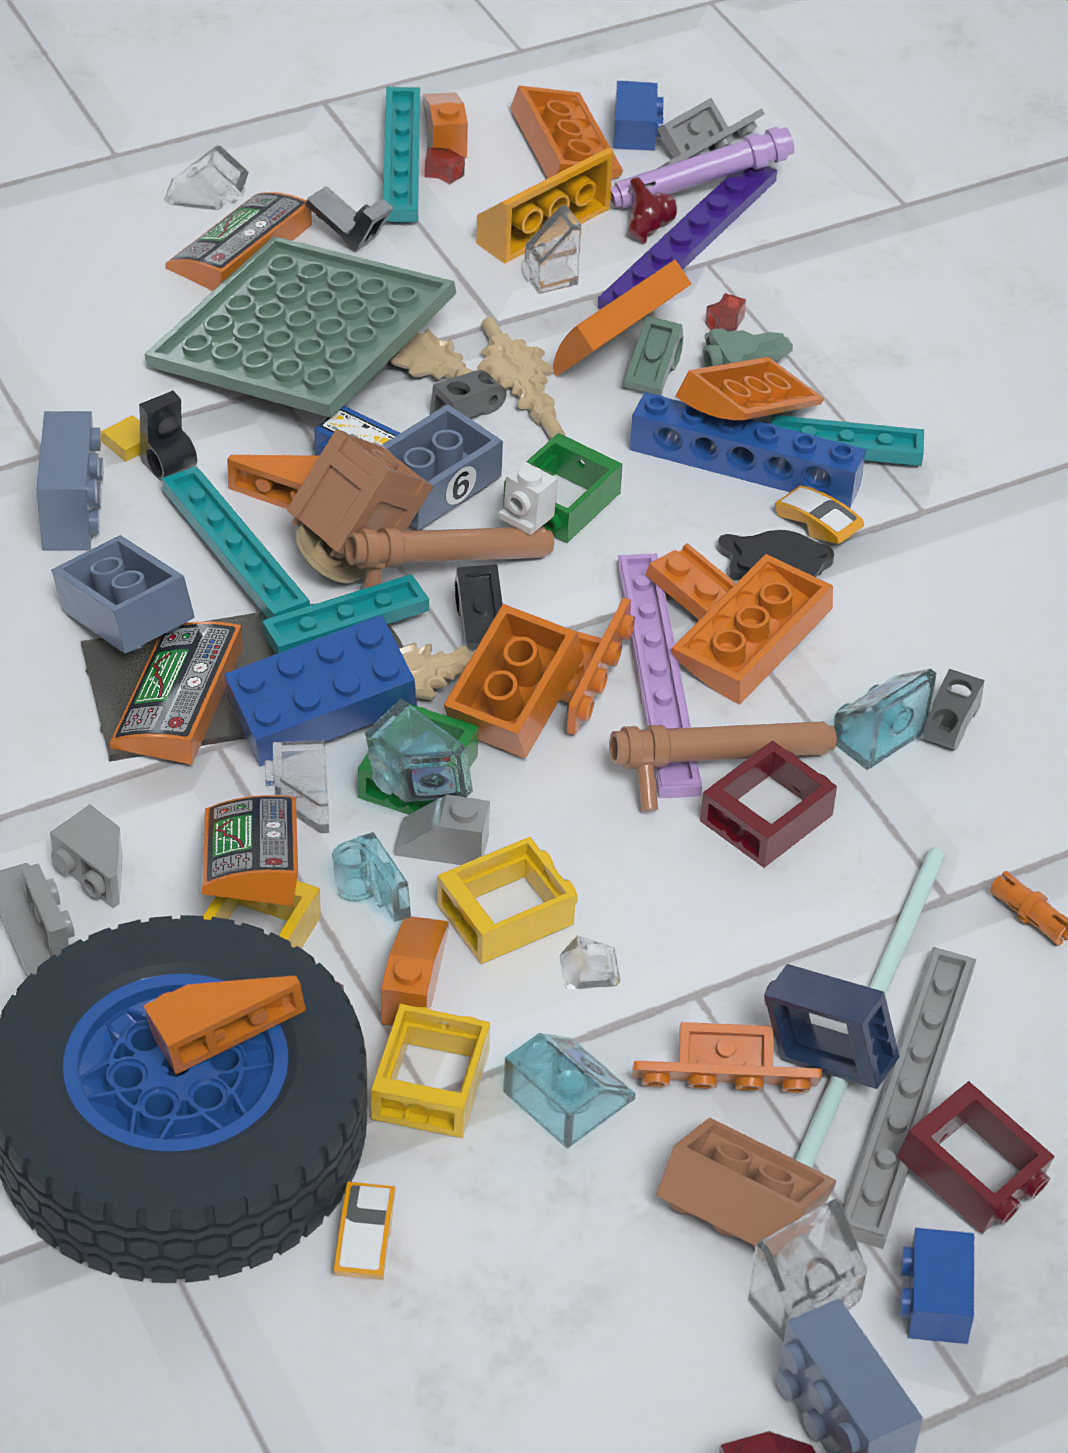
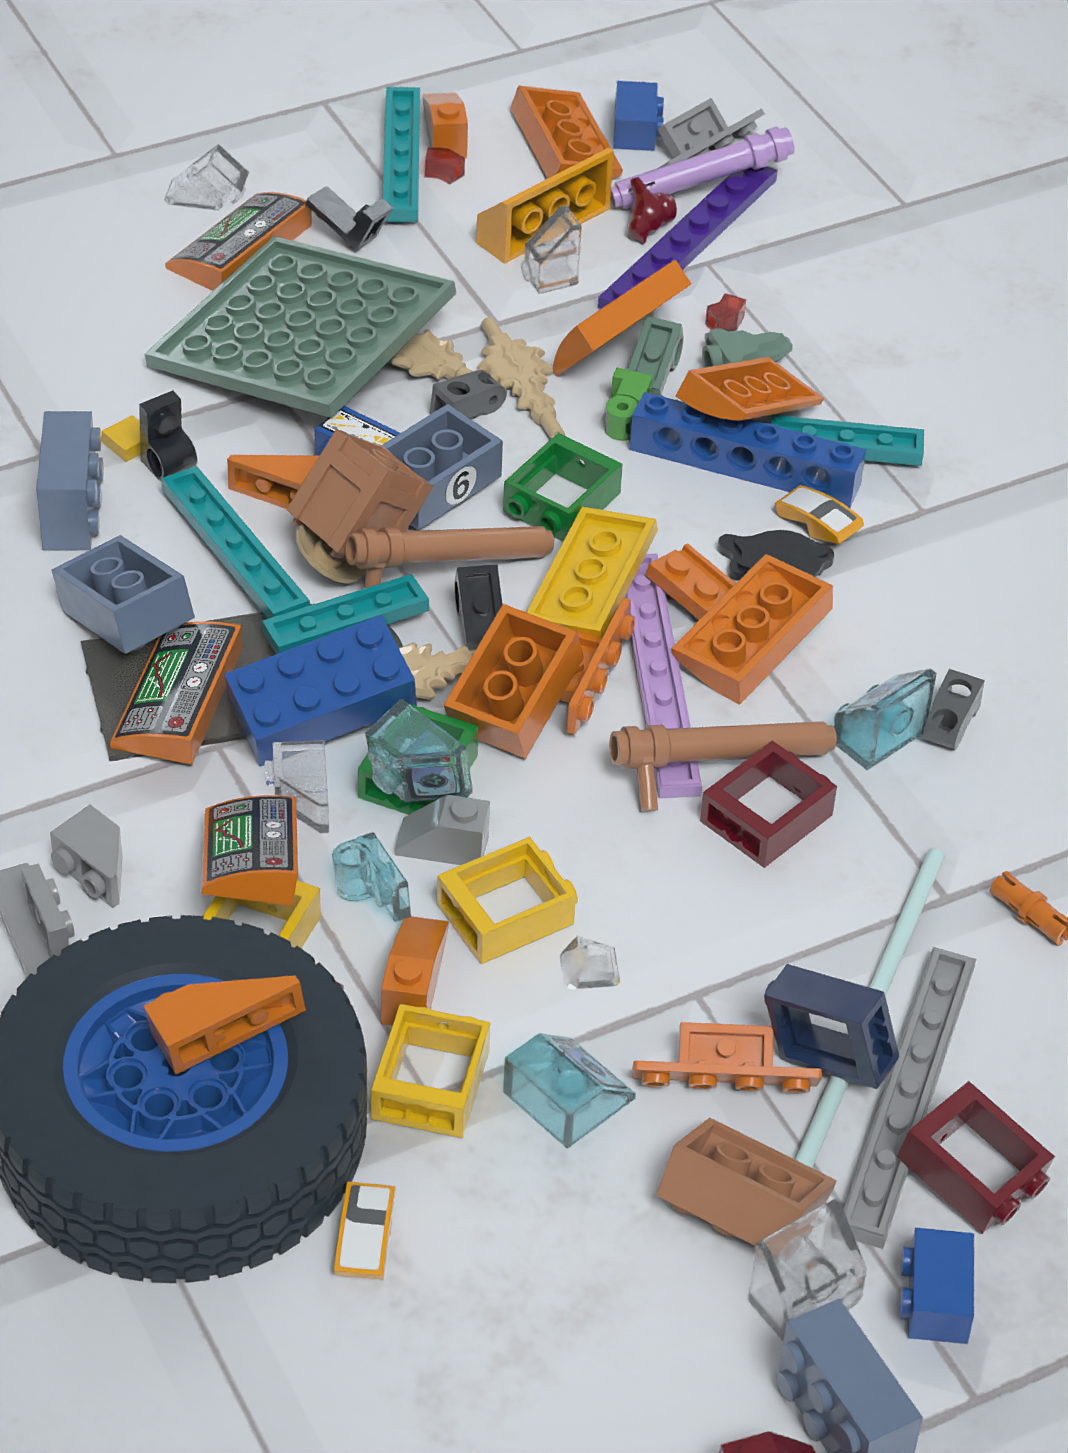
(529, 498): white brick -> none
(593, 570): none -> yellow plate
(626, 393): none -> bright green leg

